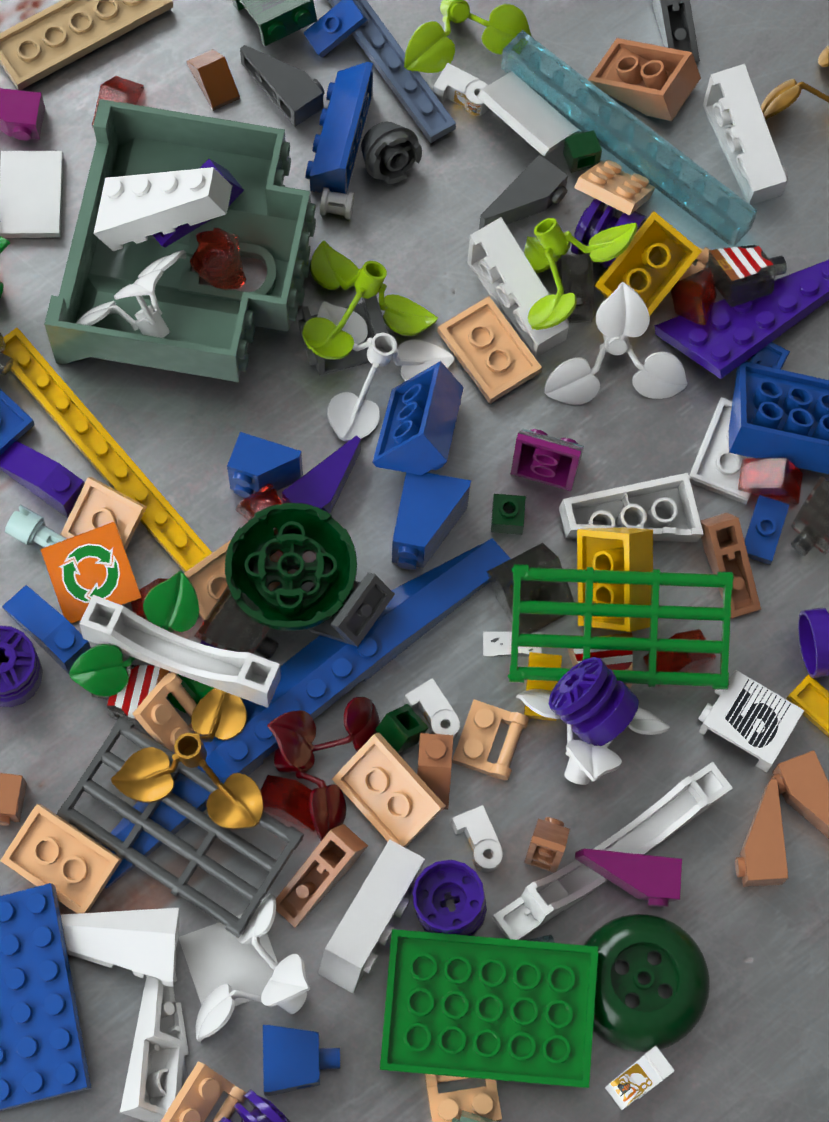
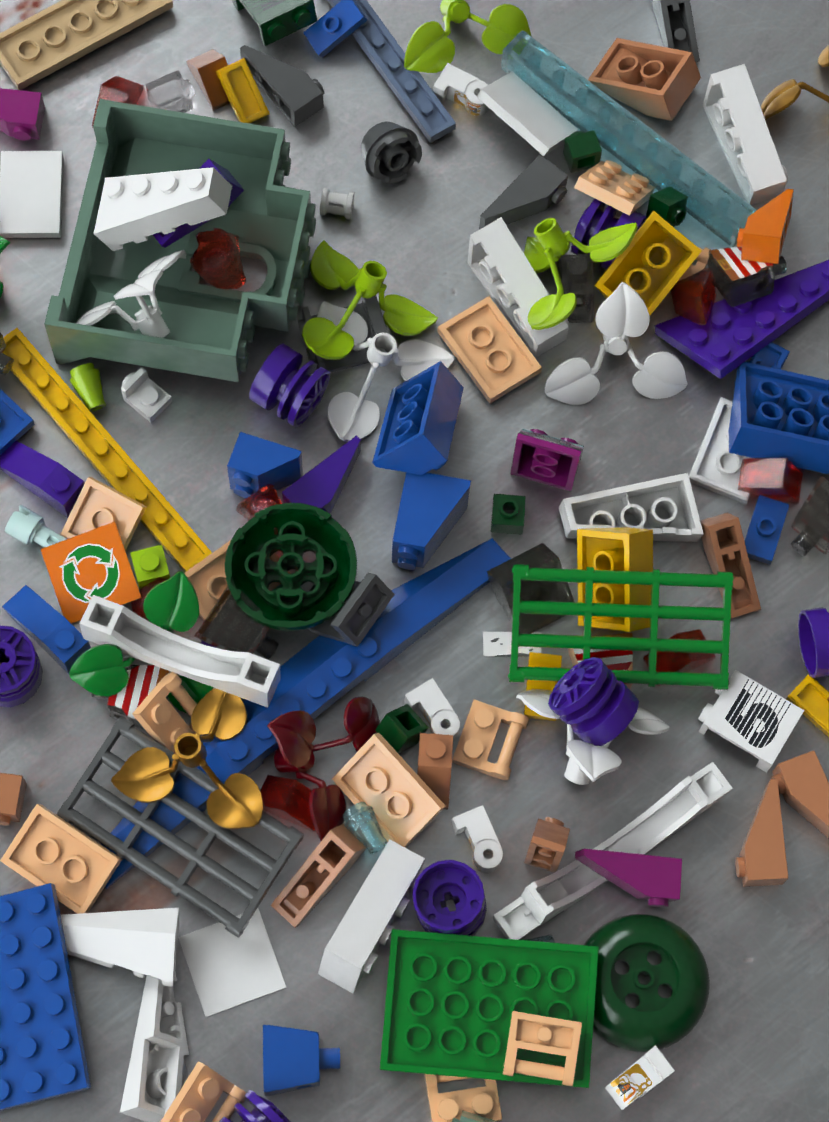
(88, 386): none -> lime cone
(144, 395): none -> white bracket
(149, 565): none -> lime brick
(171, 93): none -> clear brick
(242, 92): none -> yellow tile
(286, 383): none -> dark purple wheel
(286, 987): white plant -> none
(341, 130): blue slope -> none
(365, 827): none -> clear light blue cone
(545, 1036): none -> light nougat plate
(669, 205): none -> dark green plate
(766, 230): none -> orange slope

